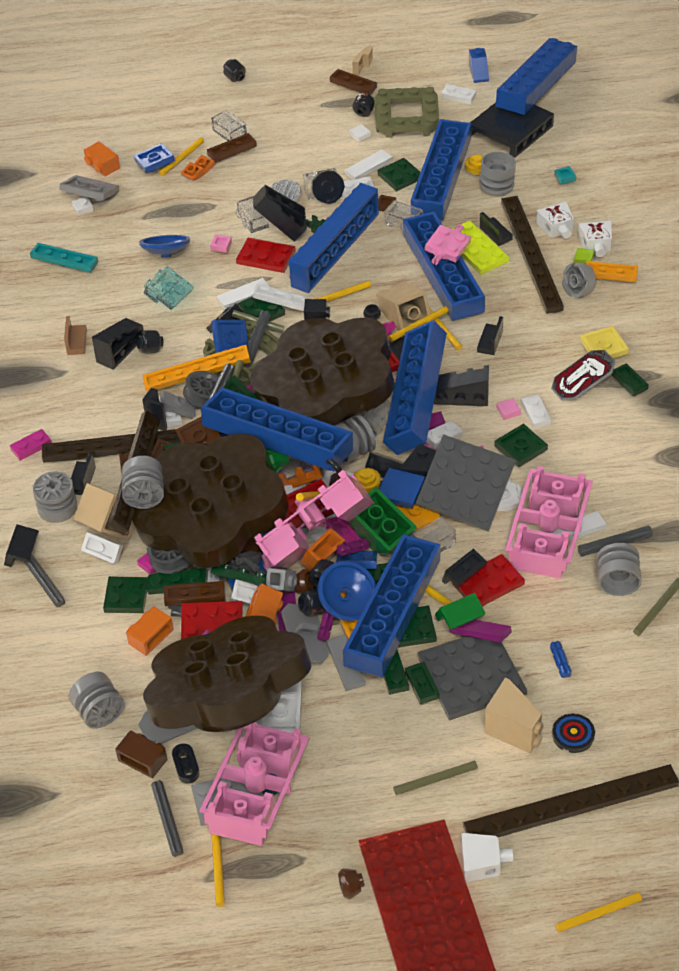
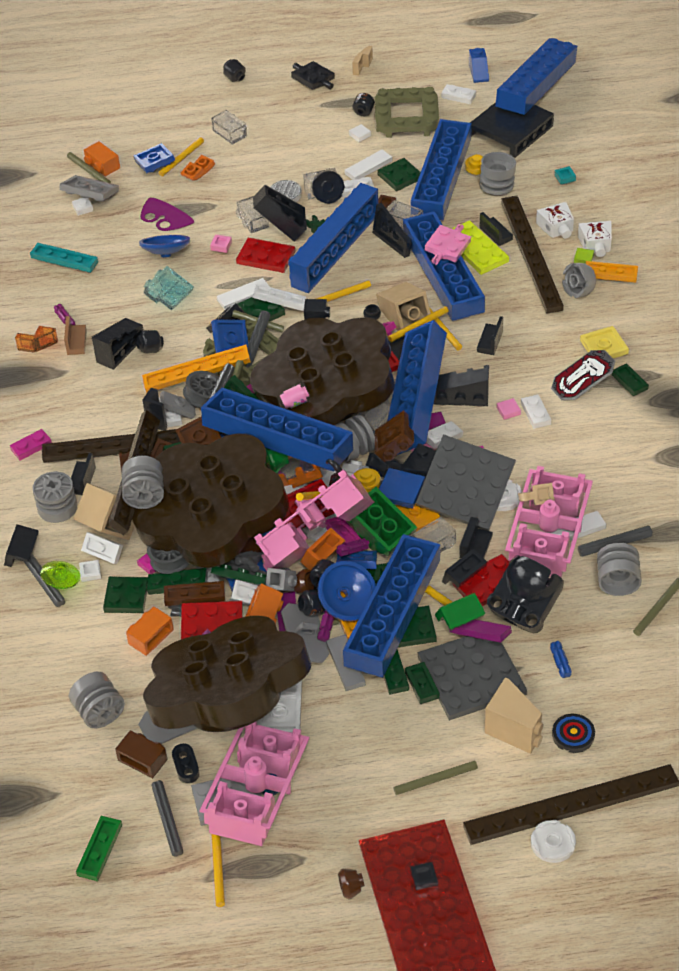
(43, 338): none -> clear orange slope
(60, 574): none -> clear neon green dish
(62, 313): none -> magenta axle
(86, 167): none -> olive bar
(90, 570): none -> white tile
(99, 848): none -> green plate
(172, 214): none -> magenta piece
(231, 147): reddish brown plate -> none
(294, 396): none -> bright pink brick
(313, 75): none -> black plate
(353, 81): reddish brown plate -> none
(353, 466): none -> white plate
(390, 232): none -> black wing
(393, 437): none -> reddish brown plate
(424, 876): none -> black tile
(475, 538): none -> black panel
(482, 856): white torso -> none
(521, 445): dark green plate -> none
(526, 593): none -> black piece
(539, 494): none -> tan plate
(553, 841): none -> white tile
(598, 912): yellow bar -> none

